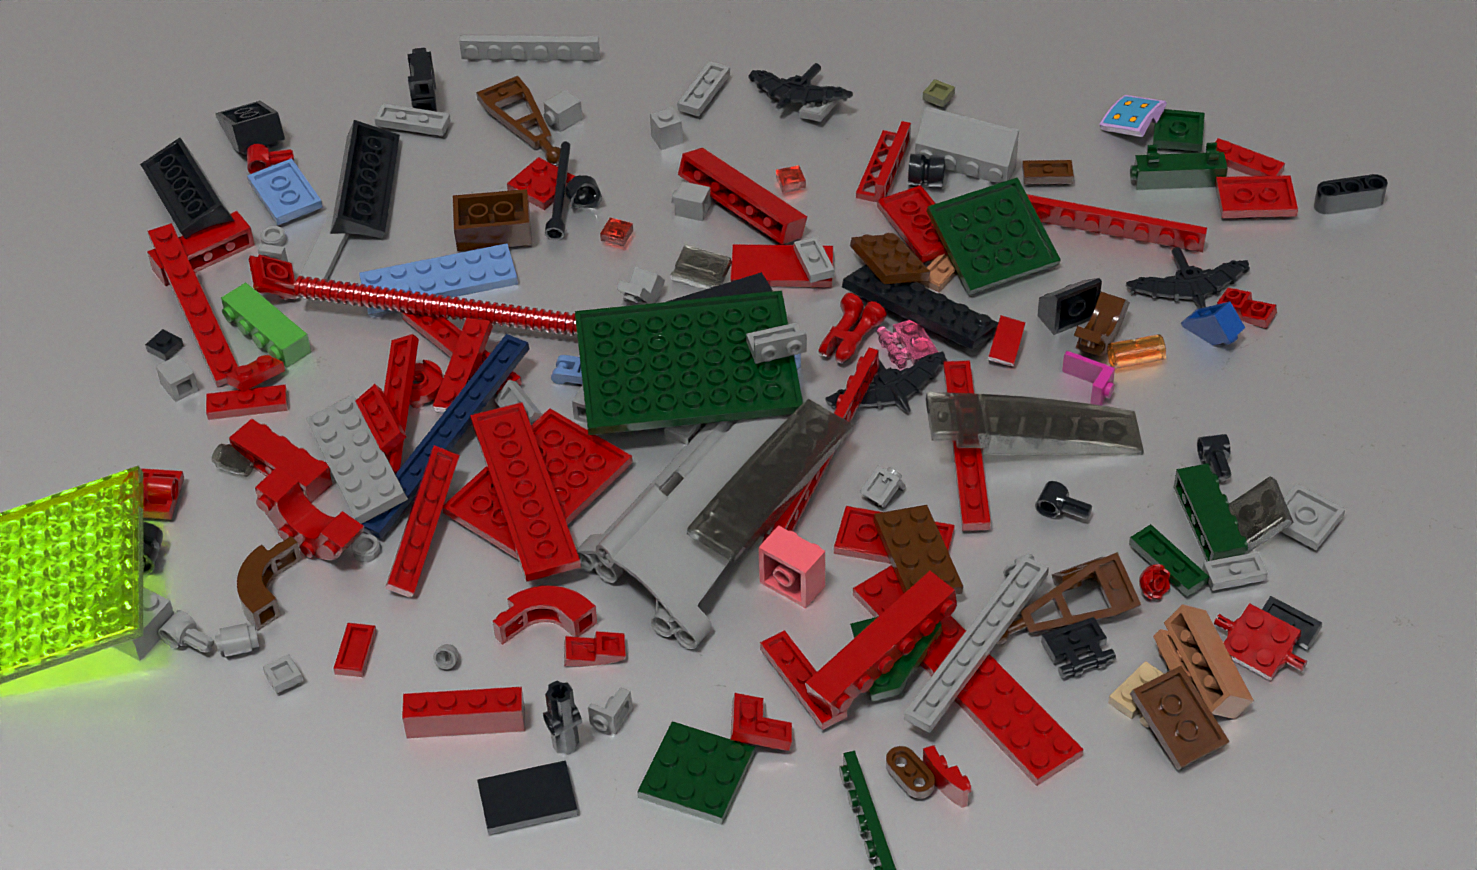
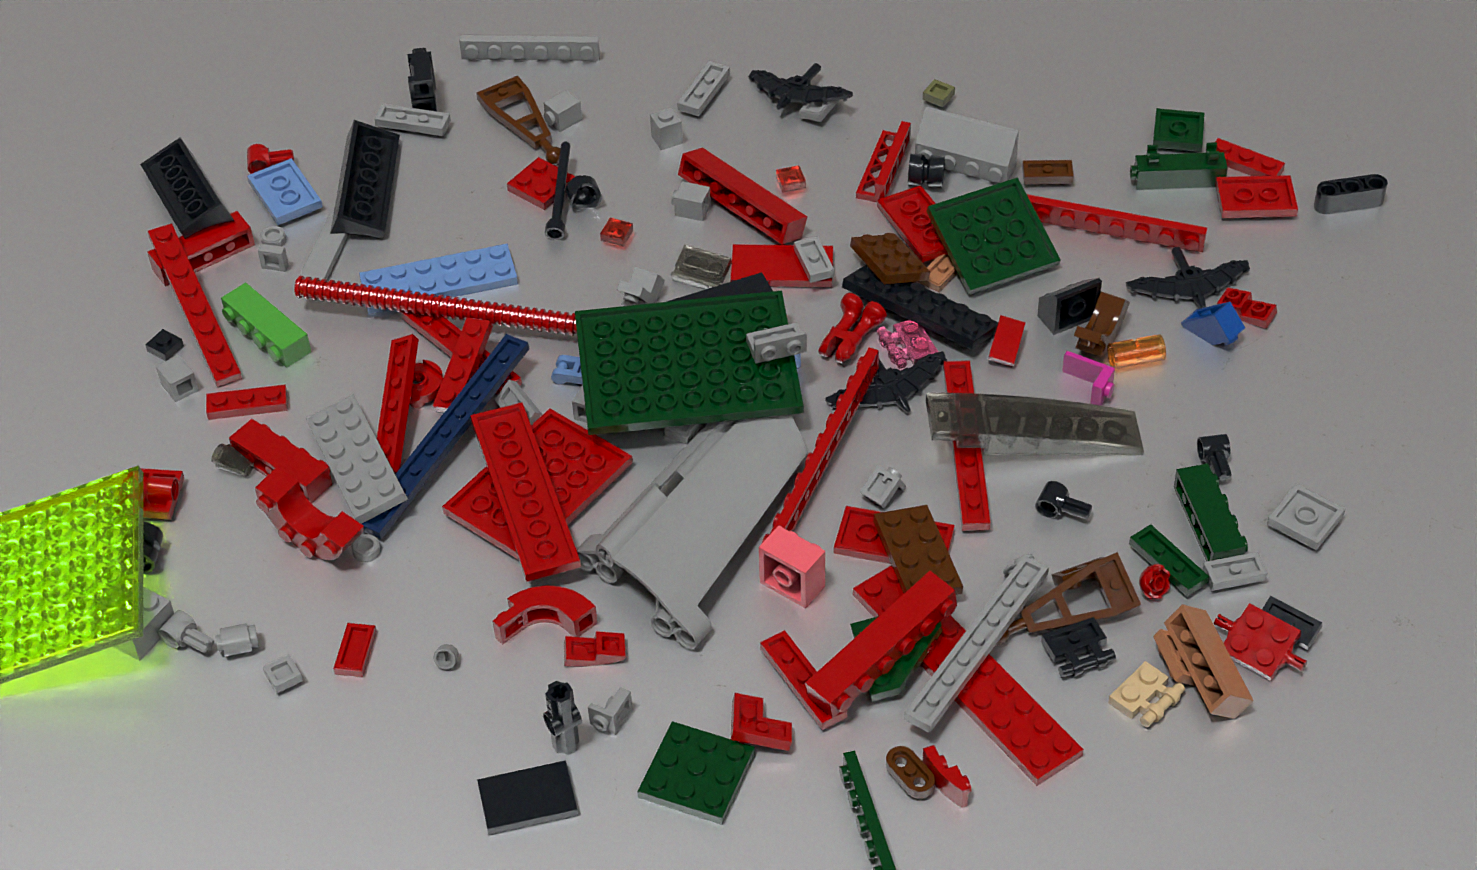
(251, 125): black slope -> none
(255, 372): red plate -> none
(255, 576): reddish brown arch -> none
(272, 276): red piece -> none
(380, 419): red plate -> none
(422, 522): red plate -> none
(463, 712): red brick -> none
(491, 219): reddish brown brick -> none
(769, 481): clear smoke slope -> none
(1132, 115): slope -> none
(1179, 717): reddish brown plate -> none
(1261, 513): clear smoke plate -> none

